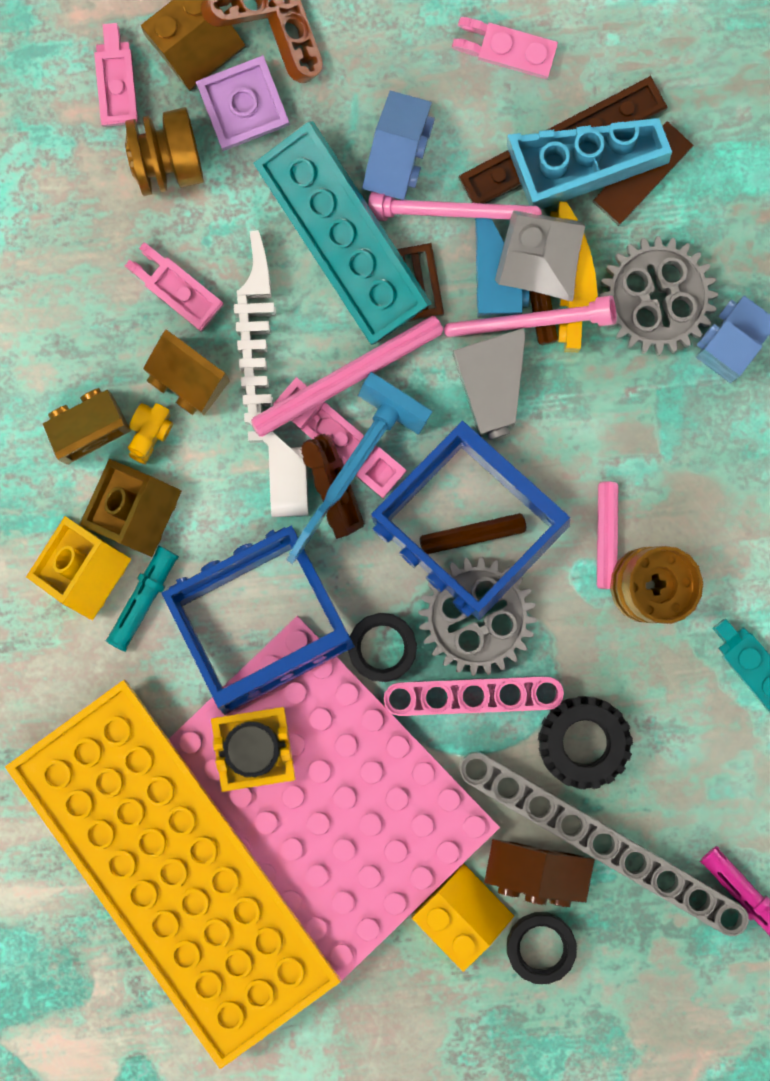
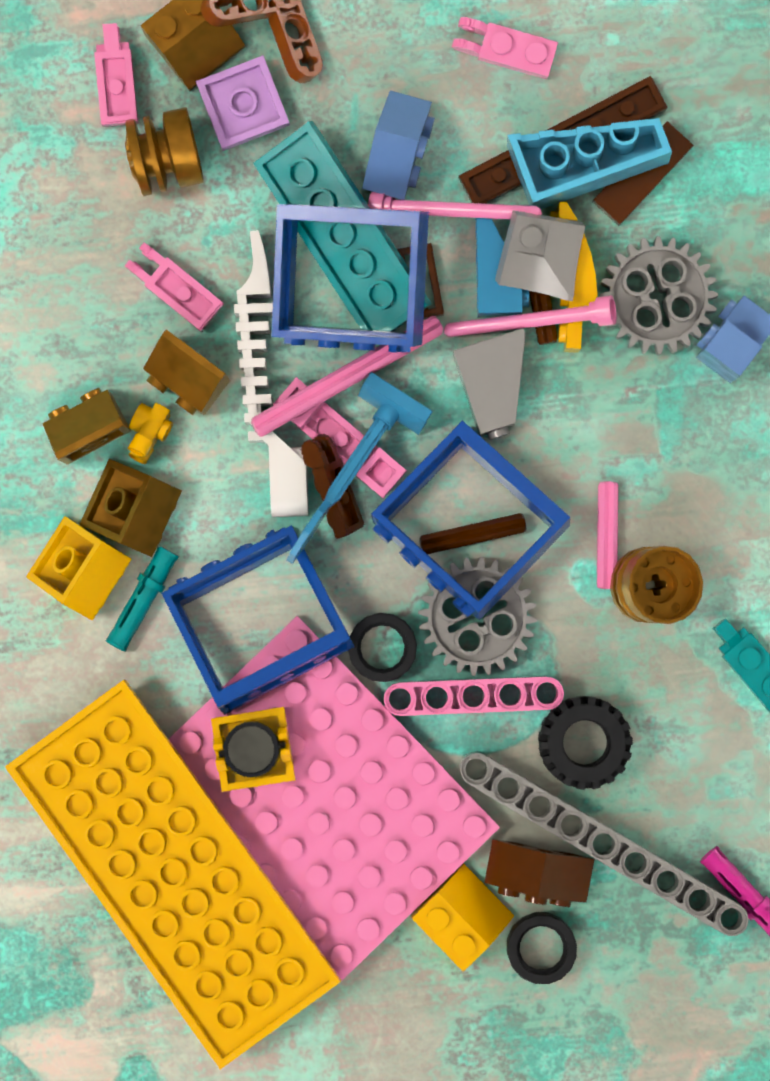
(285, 272): none -> window

